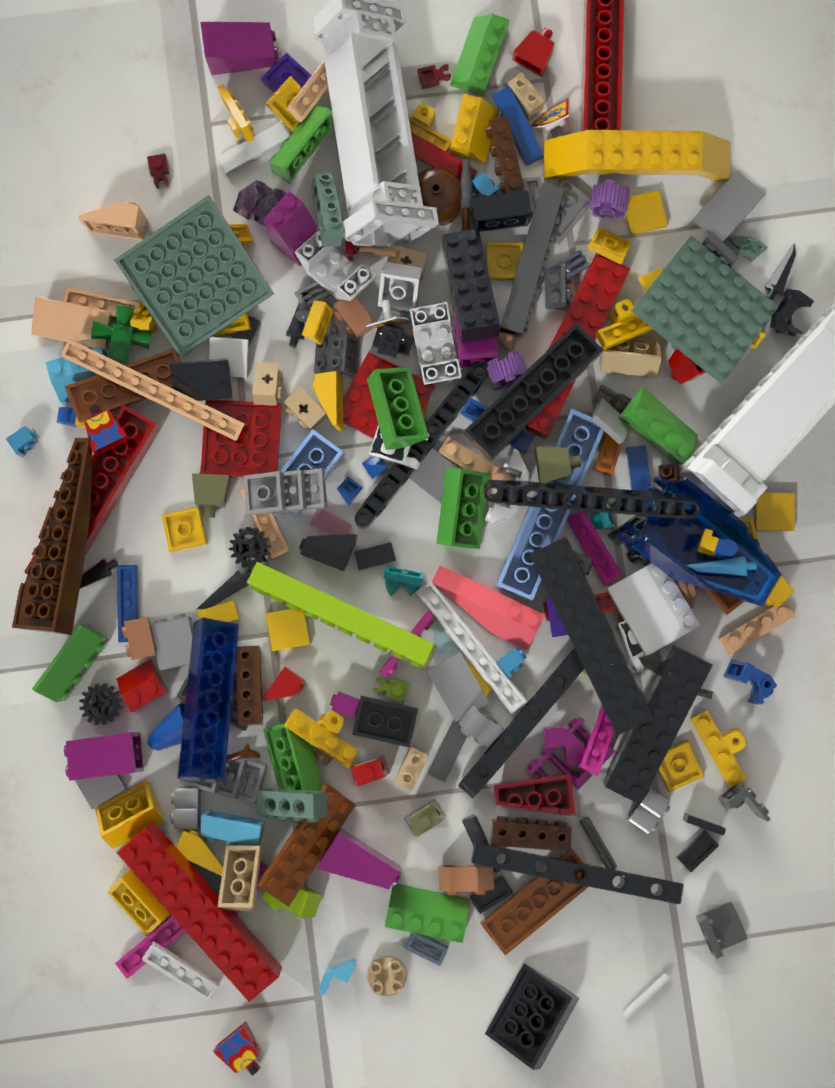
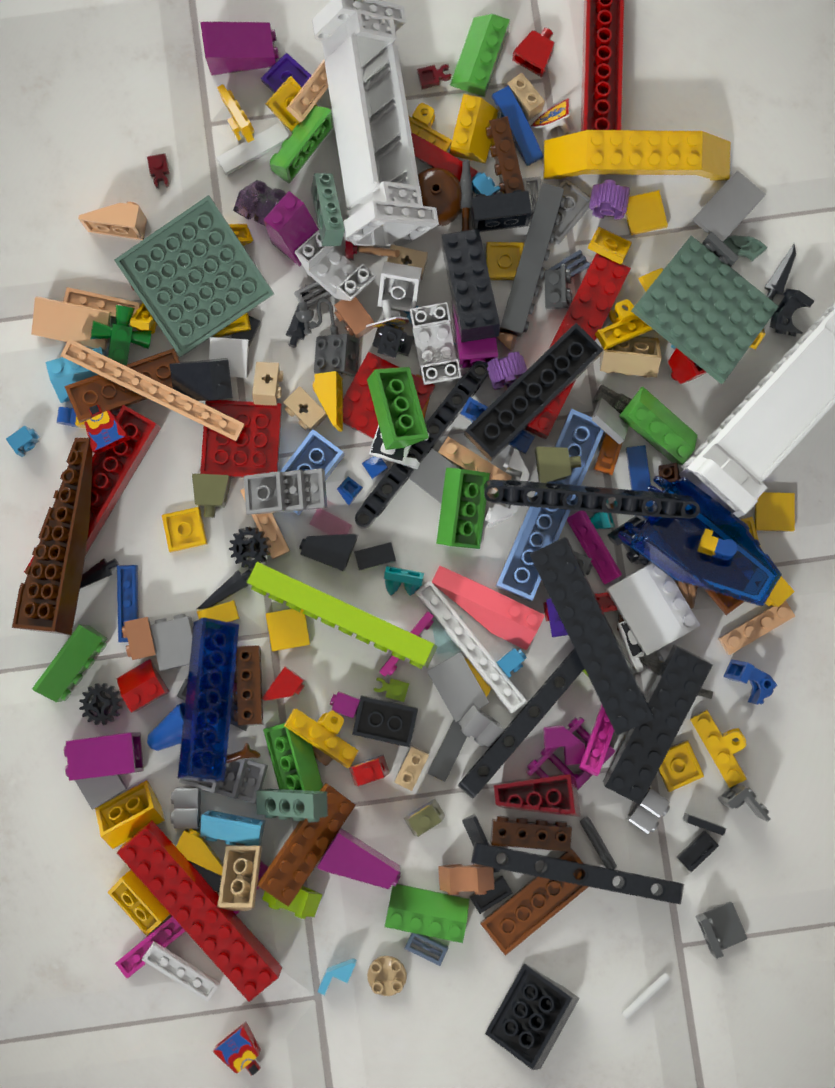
(317, 322): yellow slope -> none
(732, 566): dark azure bar -> none

